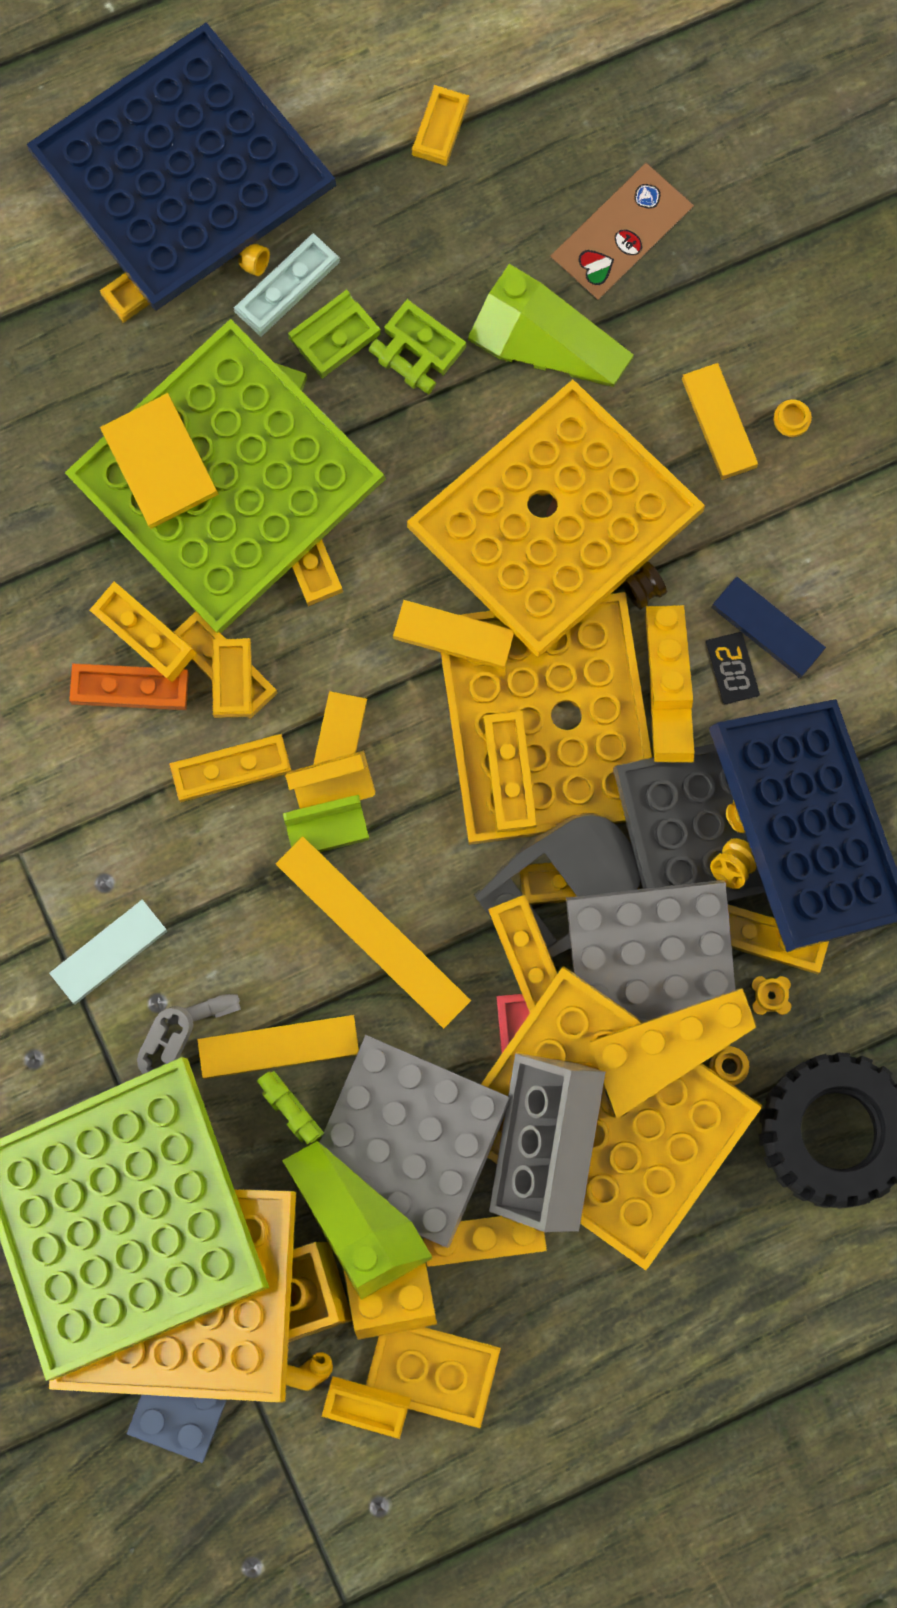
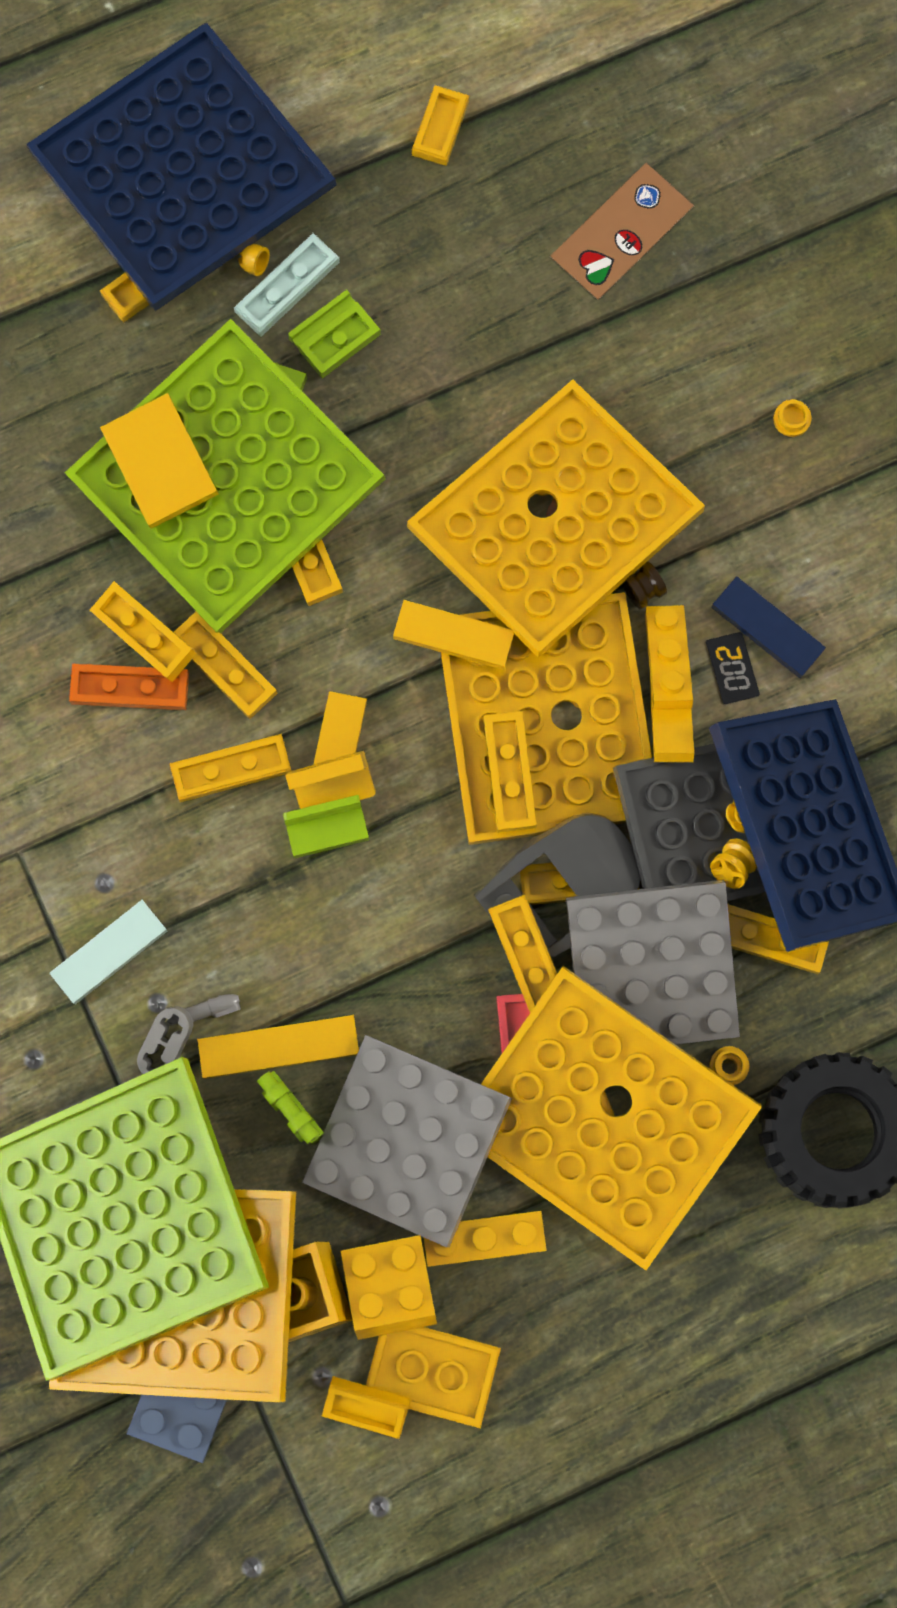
(232, 678): yellow tile -> none
(310, 1373): yellow arm -> none
(360, 1225): lime wedge -> none
(373, 932): yellow tile -> none
(423, 337): lime plate -> none
(537, 327): lime wedge -> none
(547, 1143): light grey slope -> none
(665, 1048): yellow wing -> none
(719, 421): yellow tile -> none
(779, 987): yellow plate -> none

